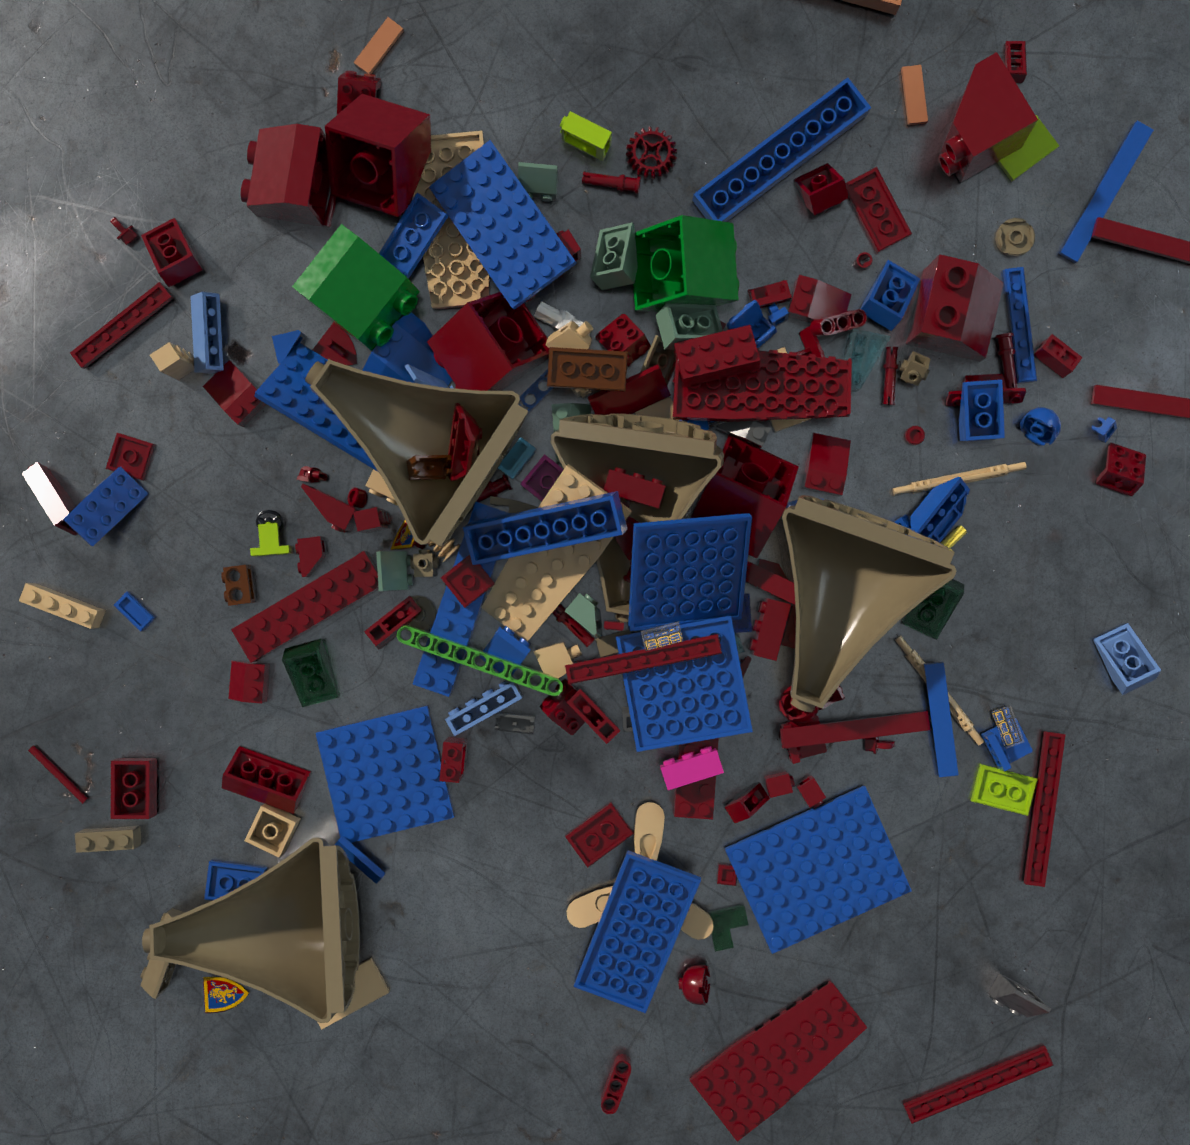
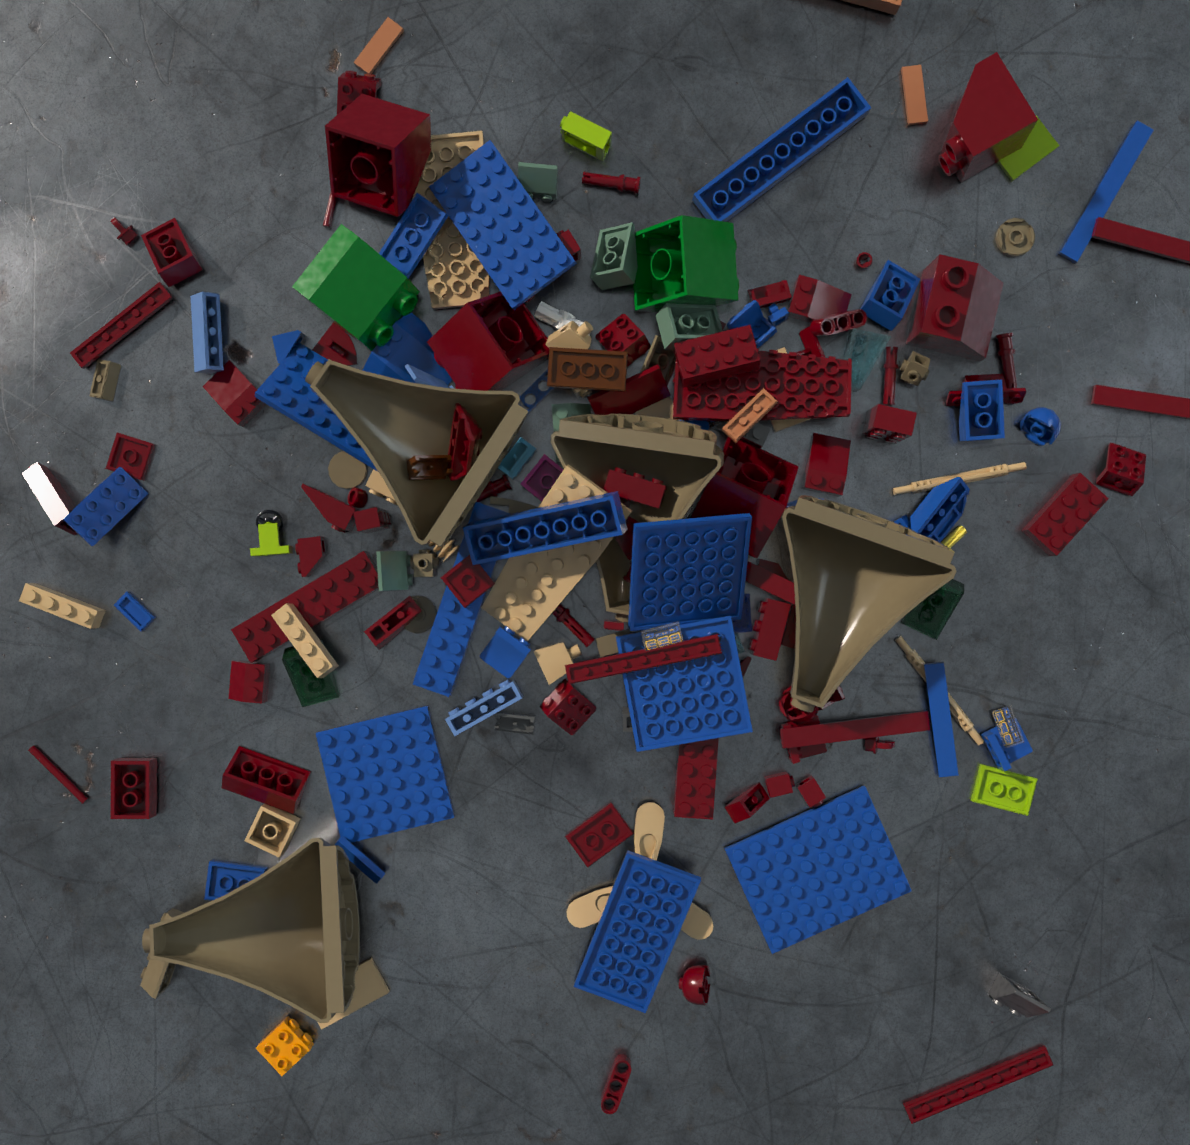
(105, 380): none -> dark tan slope
(108, 839): dark tan brick -> none
(173, 360): tan brick -> none
(222, 994): shield -> none
(244, 584): reddish brown brick -> none
(285, 1045): none -> light orange brick
(288, 174): dark red slope -> none
(304, 640): none -> tan brick
(311, 475): dark red piece -> none
(346, 470): none -> dark tan tile
(404, 539): shield -> none
(454, 755): dark red window -> none
(472, 653): bright green beam -> none
(586, 613): sand green slope -> none
(593, 716): dark red slope -> none
(642, 140): dark red gear -> none
(691, 768): dark pink brick -> none
(724, 921): clear green plate -> none
(726, 875): dark red tile -> none
(749, 415): none -> nougat tile
(777, 1060): dark red wing -> none
(821, 188): dark red slope -> none
(877, 210): dark red tile -> none
(889, 423): none -> dark red brick
(914, 435): dark red tile -> none
(1018, 73): dark red slope -> none
(1020, 324): blue tile -> none
(1044, 809): dark red plate -> none
(1057, 356): dark red hinge -> none
(1065, 514): none -> dark red brick
(1106, 430): blue tile -> none
(1126, 659): medium blue slope -> none

